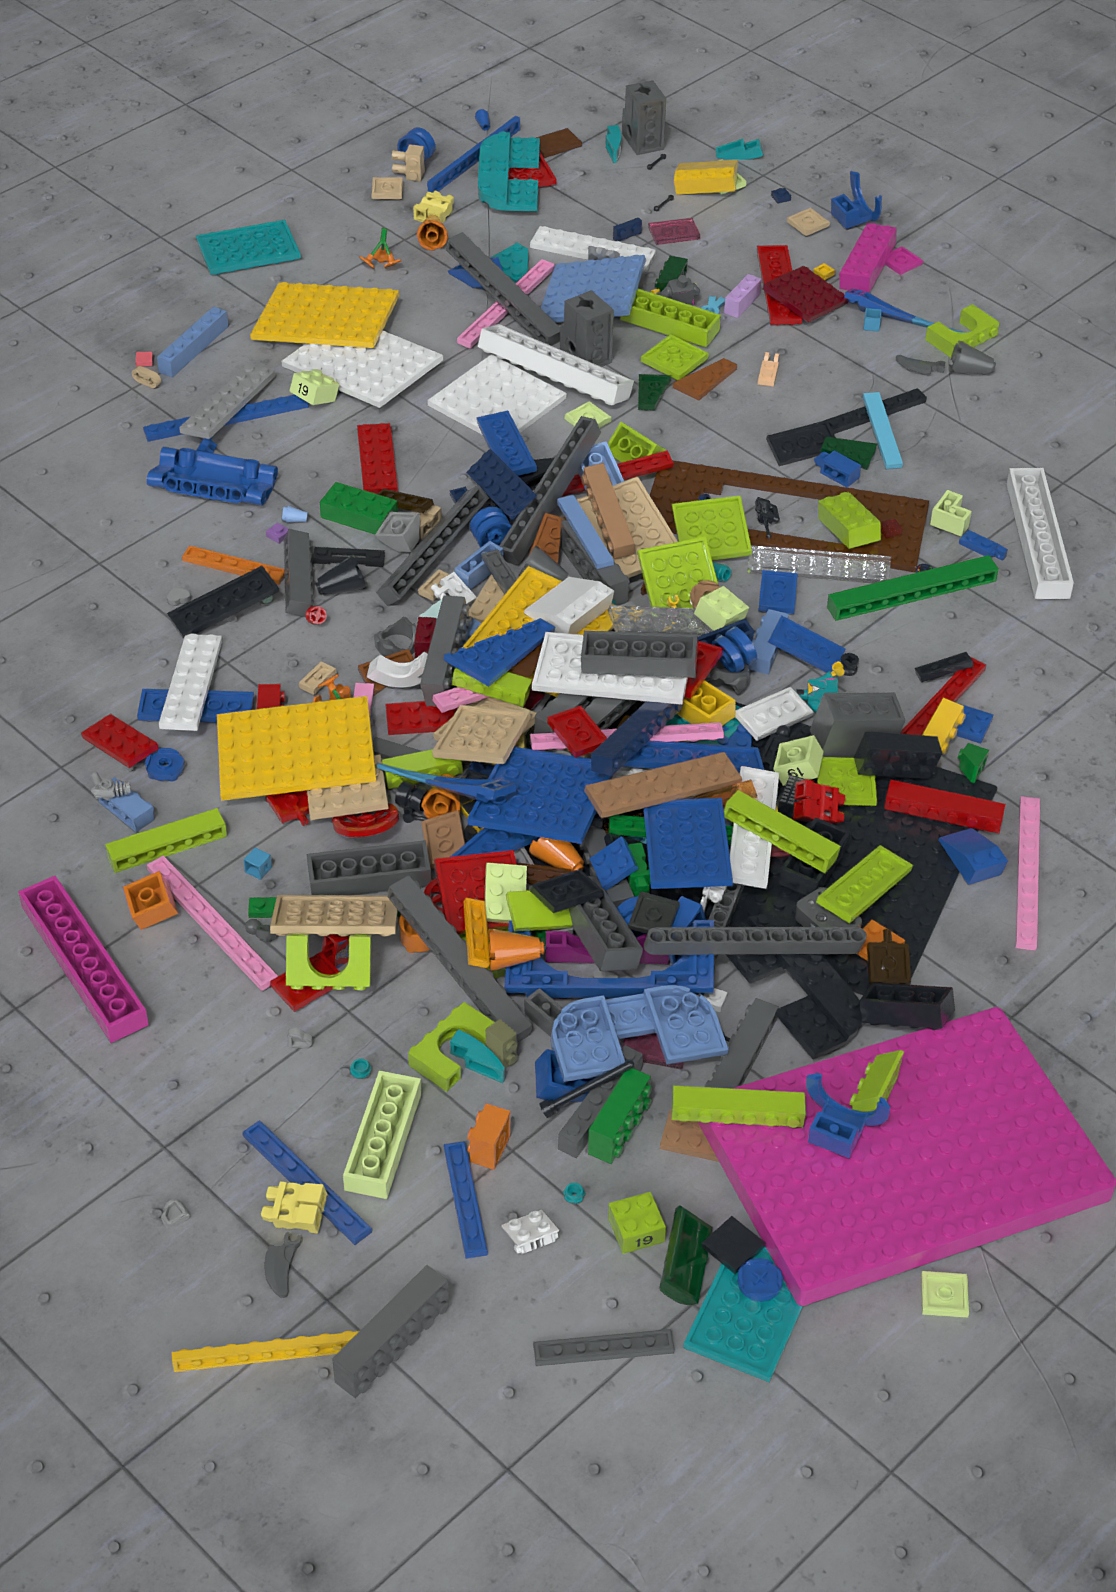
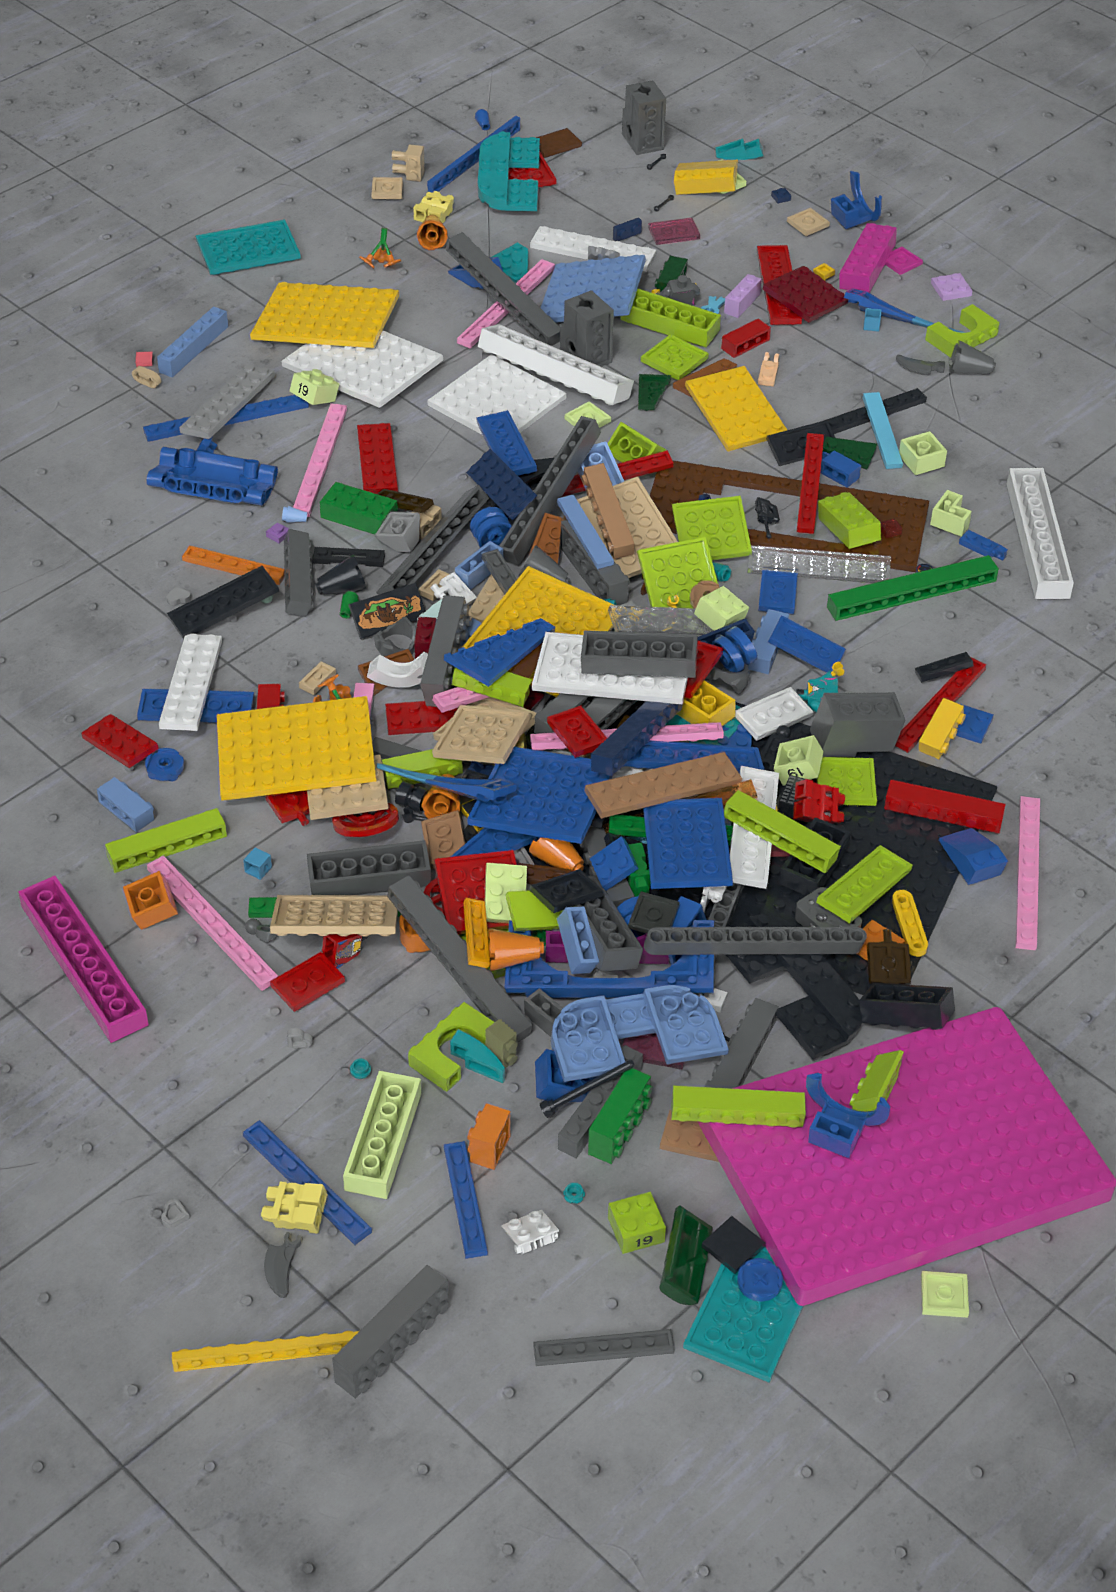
(106, 788): light grey piece -> none
(302, 973): lime arch -> none
(320, 458): none -> bright pink plate
(320, 615): red wheel -> none
(347, 598): none -> green cone
(385, 609): none -> tile
(419, 137): blue wheel -> none
(457, 493): dark blue tile -> none
(572, 604): white slope -> none
(577, 940): none -> medium blue brick
(613, 142): teal slope -> none
(735, 408): none -> yellow plate
(745, 338): none -> red brick
(810, 483): none -> red plate
(850, 663): black wheel -> none
(897, 755): black brick -> none
(910, 922): none -> yellow plate
(922, 453): none -> yellowish green brick
(951, 286): none -> lavender plate
(972, 761): green slope -> none

